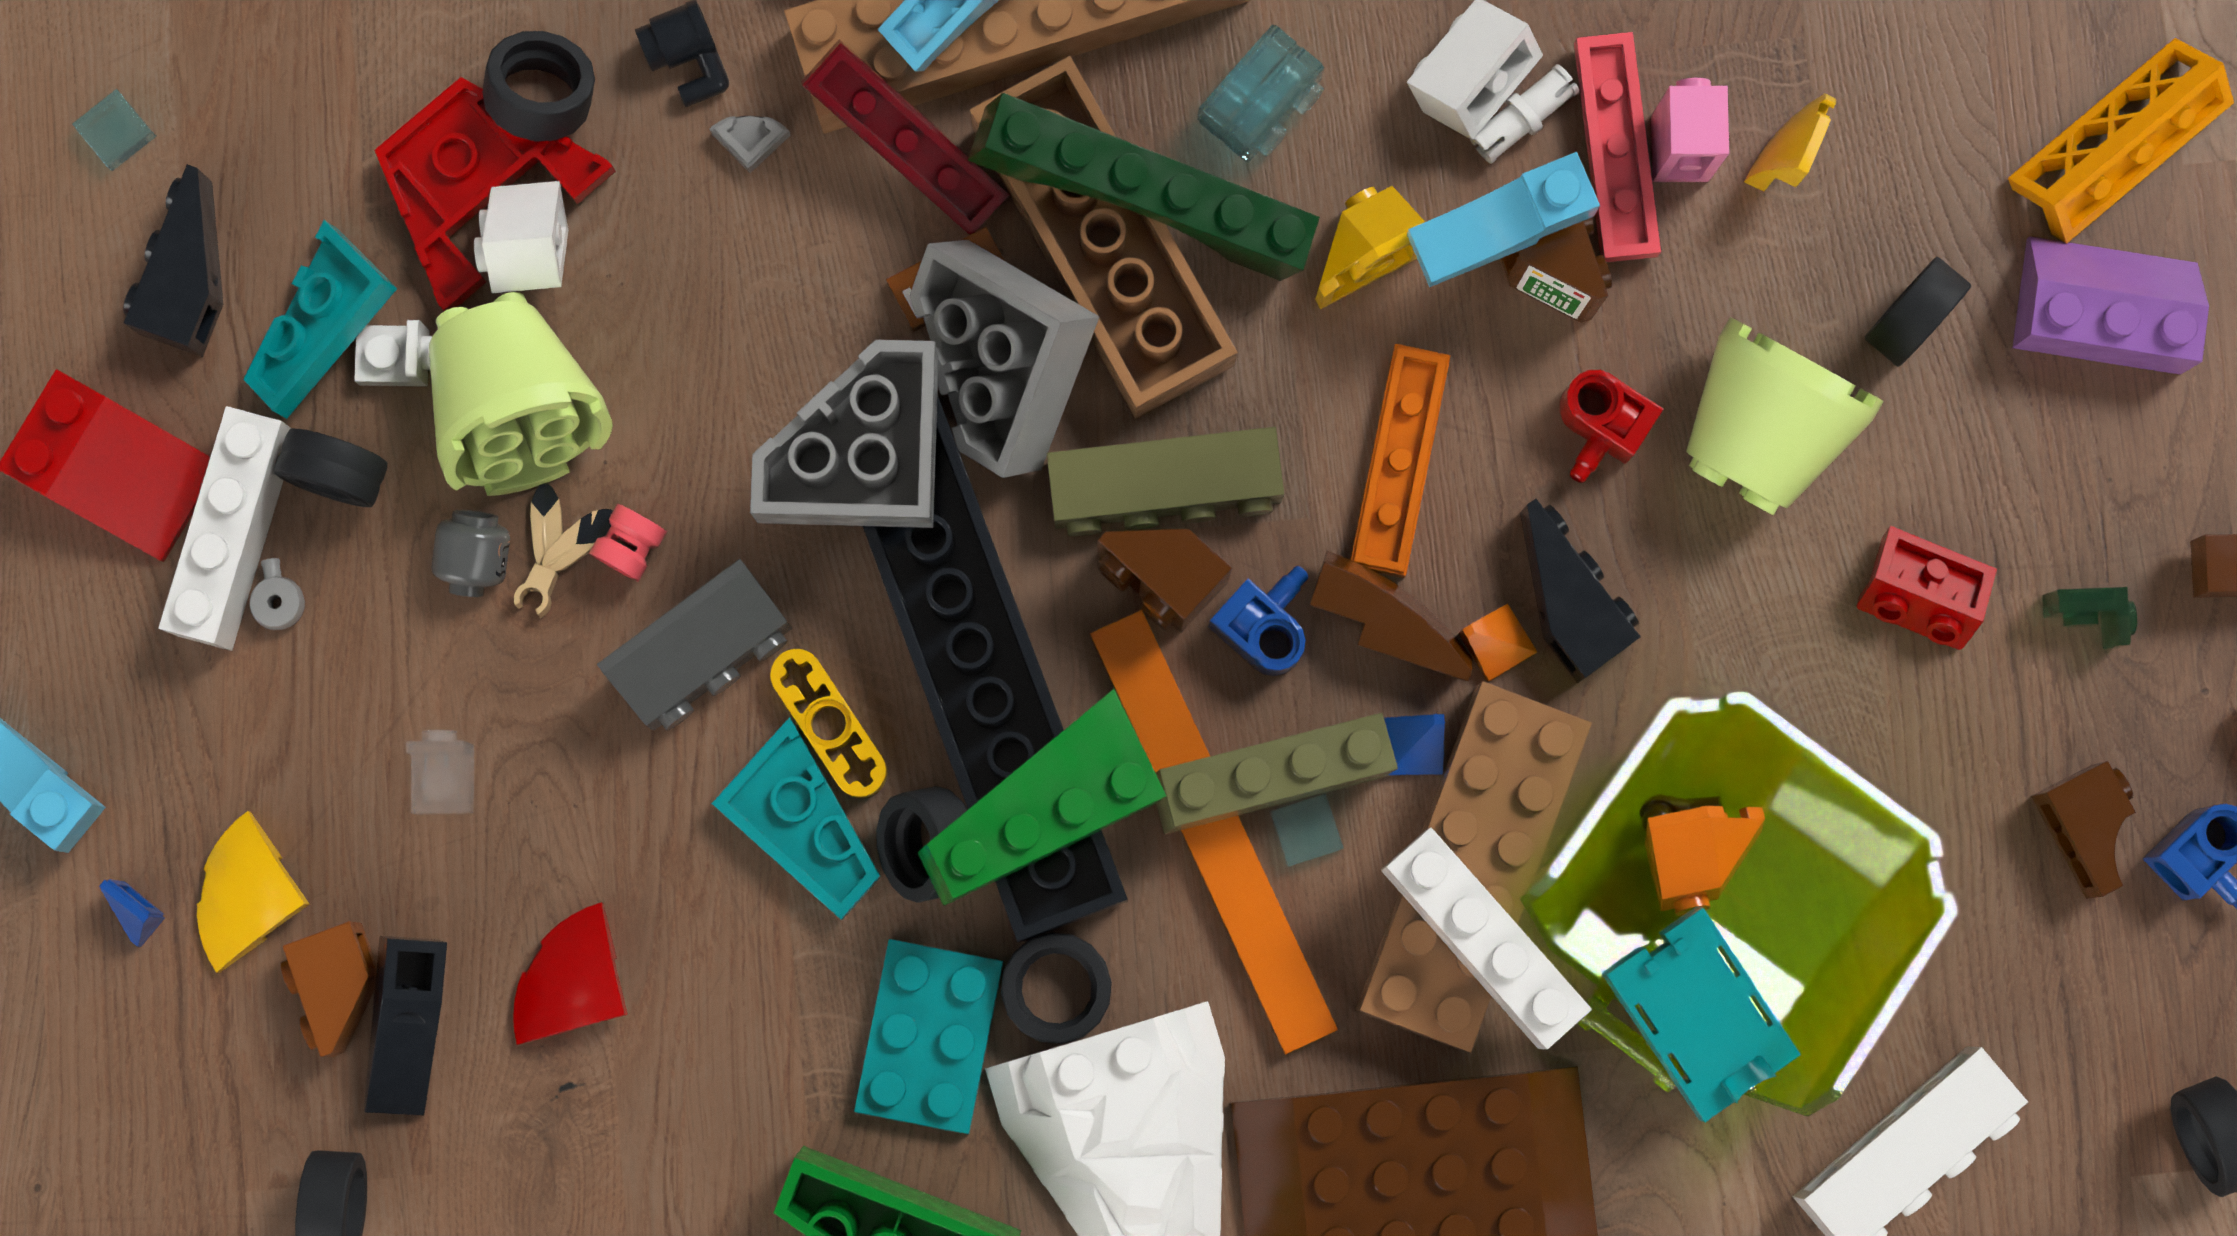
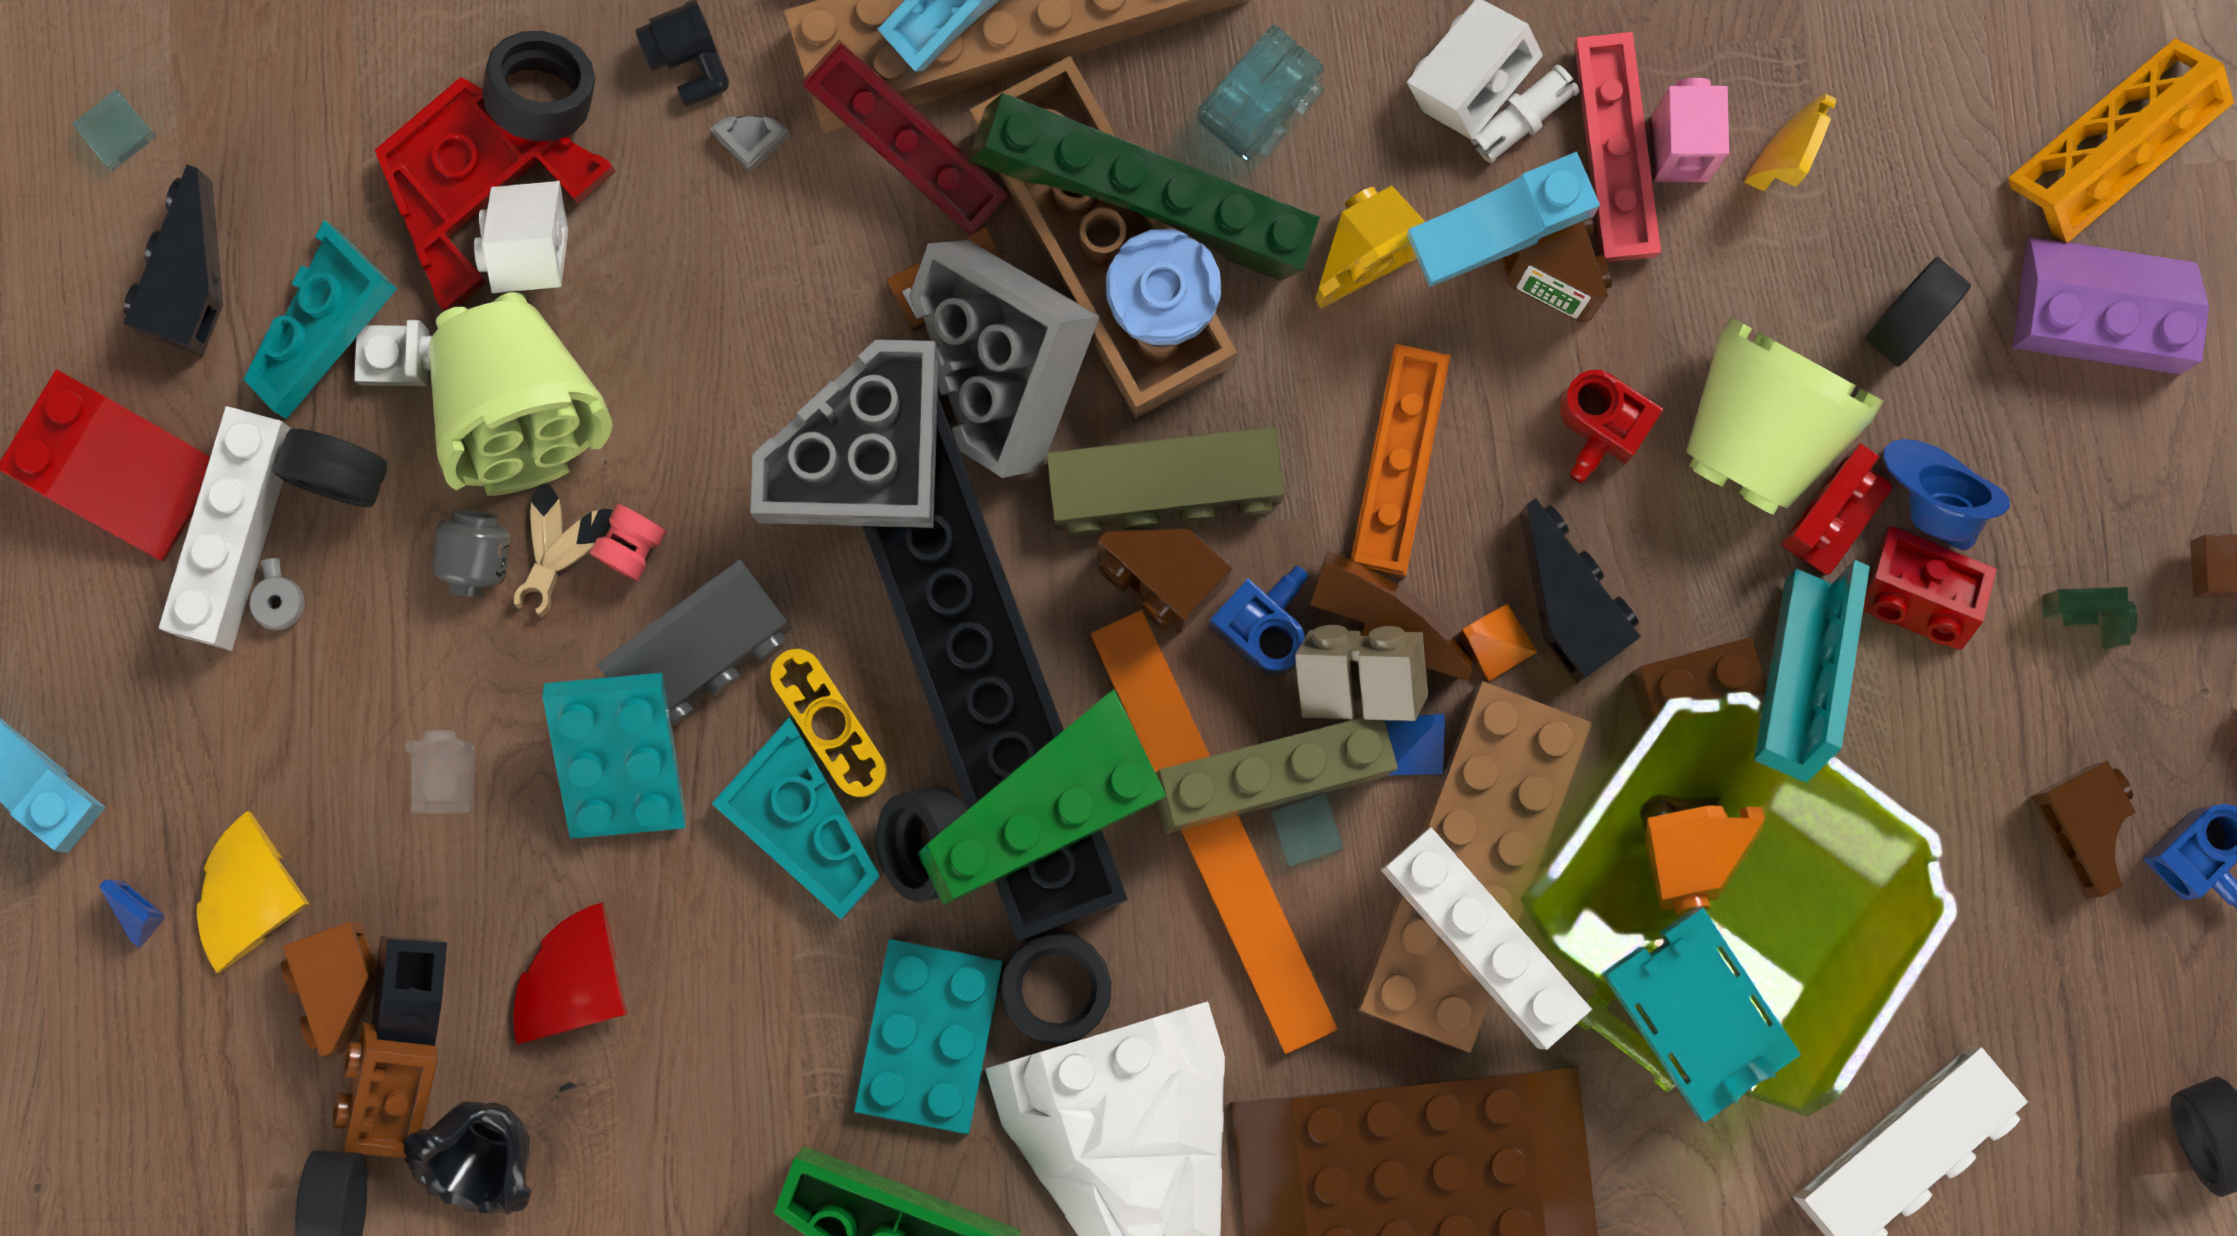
(384, 1093): none -> dark orange bracket
(473, 1158): none -> black hair
(615, 755): none -> teal plate
(1176, 297): none -> light blue tile
(1378, 668): none -> dark tan piece
(1699, 675): none -> reddish brown brick
(1811, 671): none -> teal fence
(1838, 511): none -> red bracket
(1944, 493): none -> blue piece

